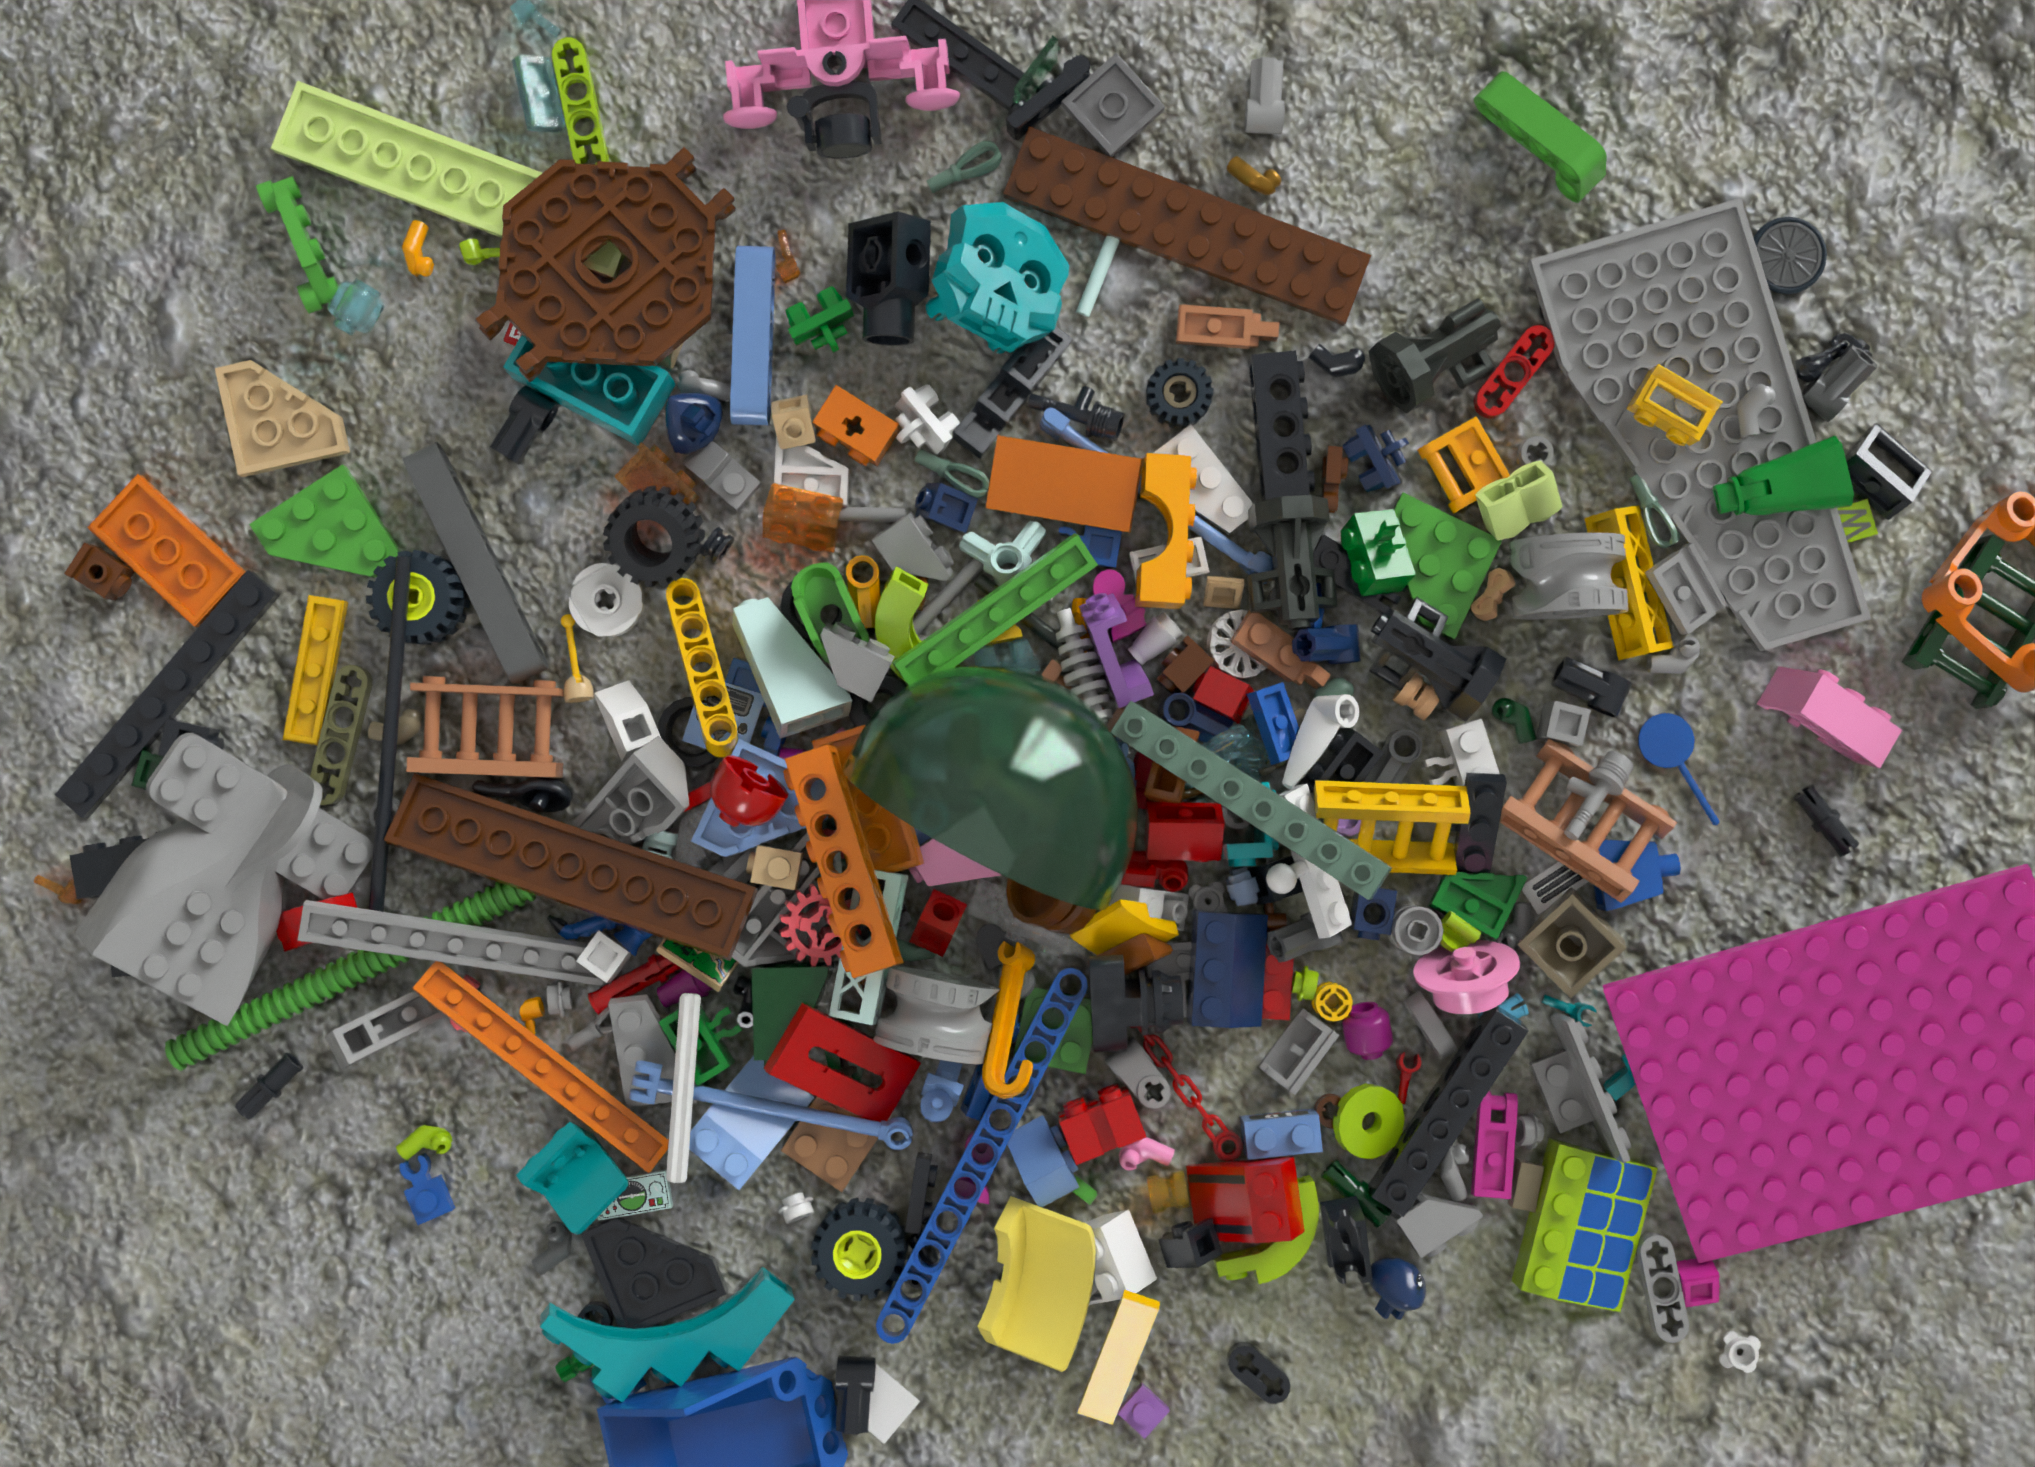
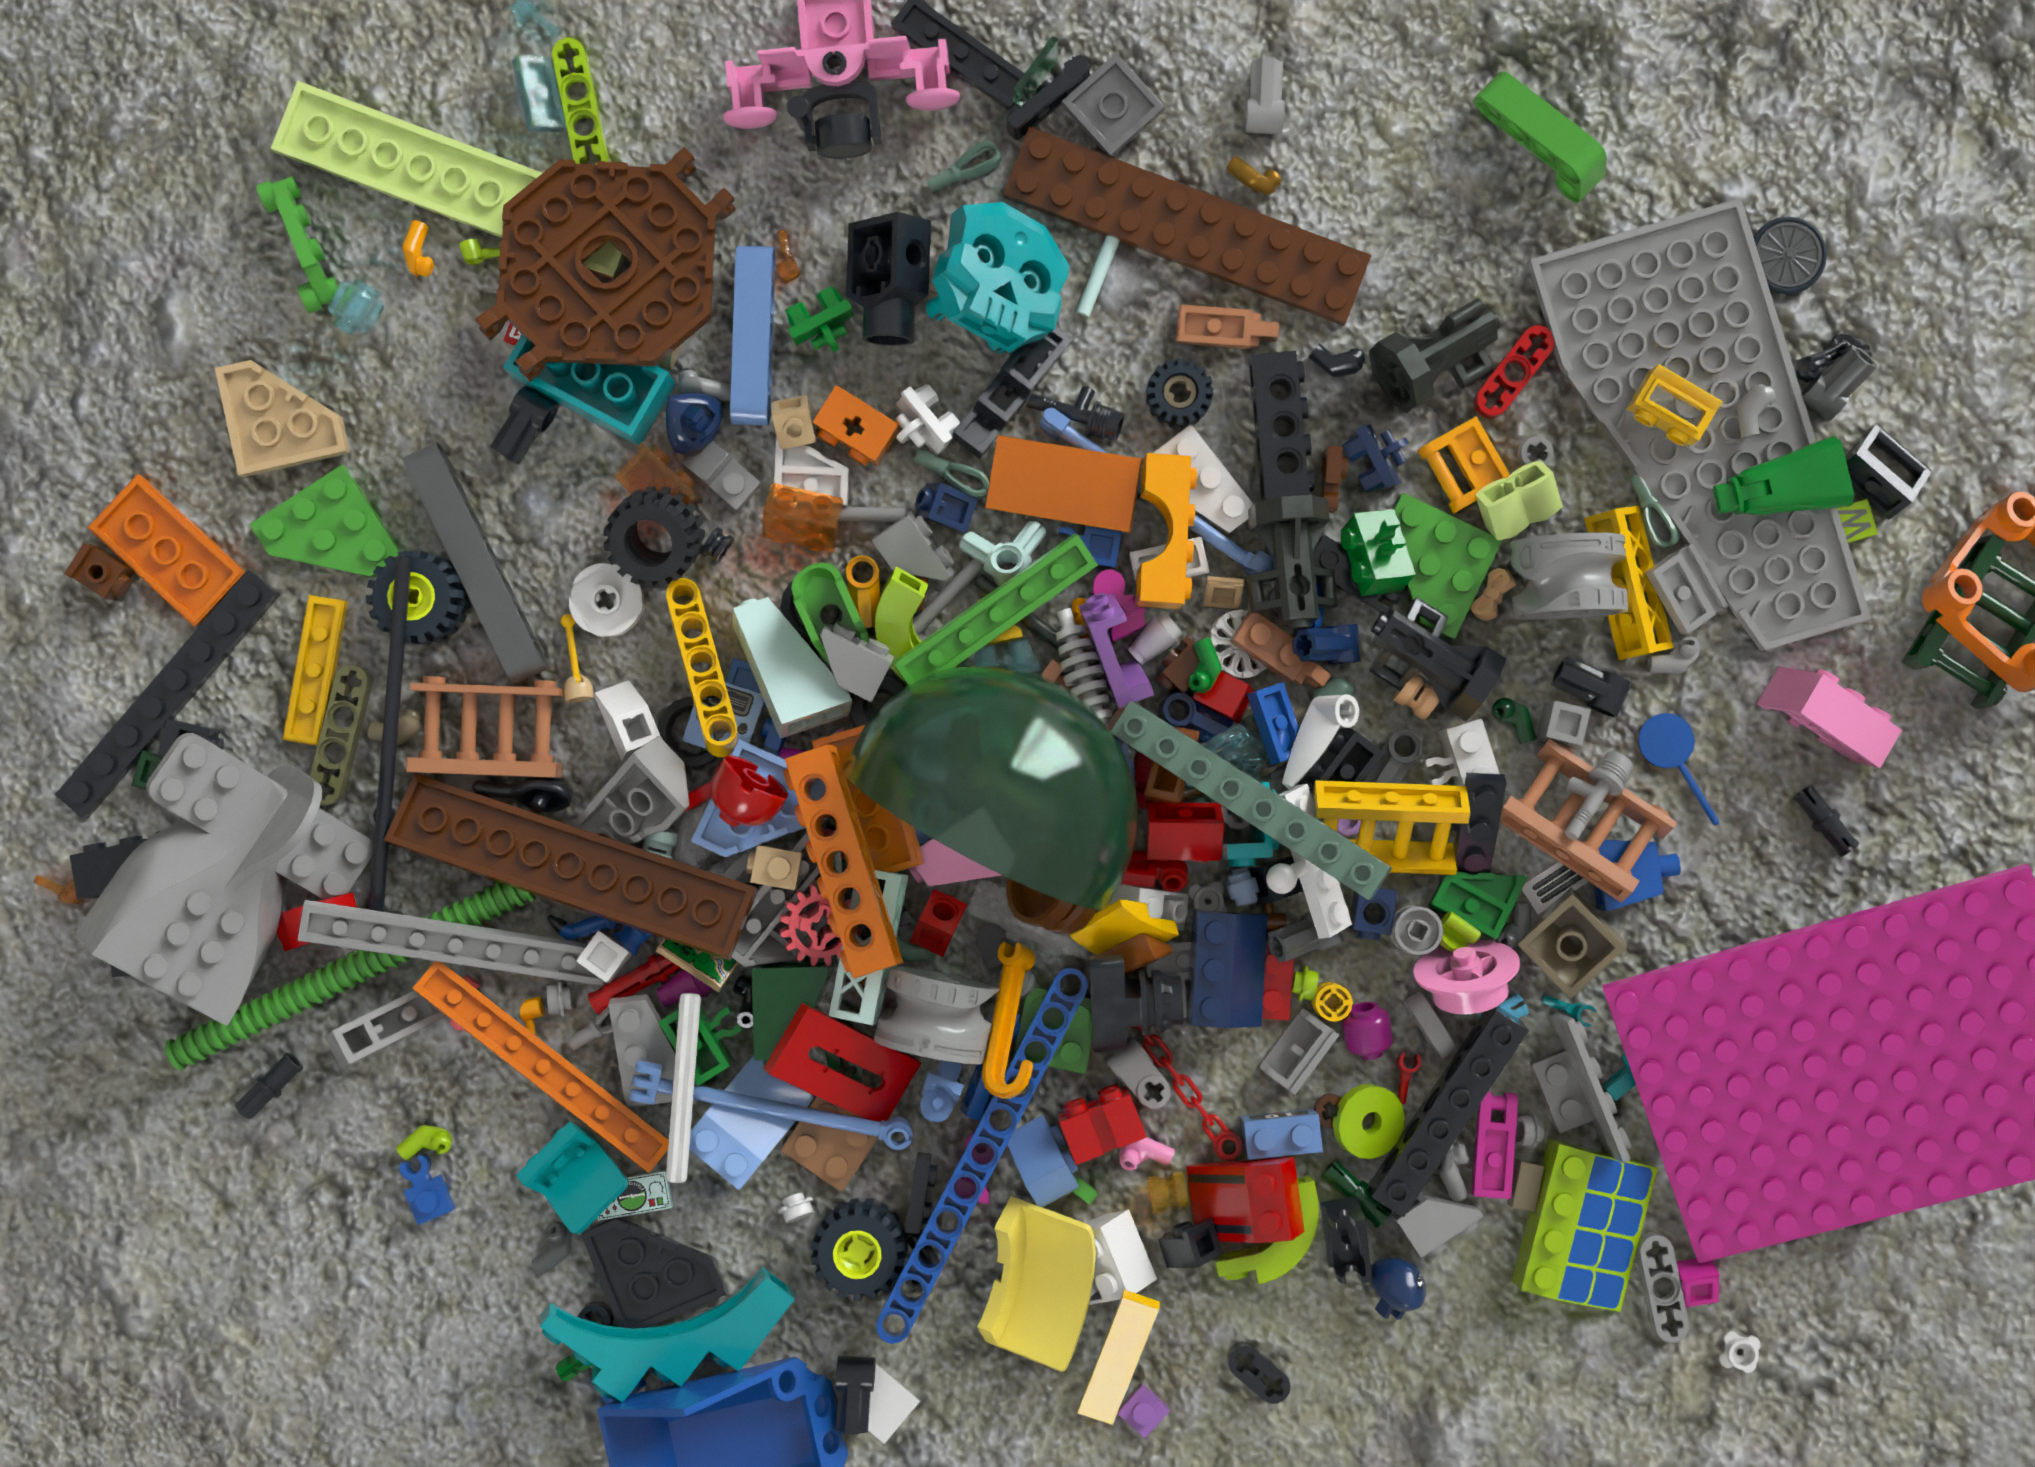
(1208, 667): none -> green arm

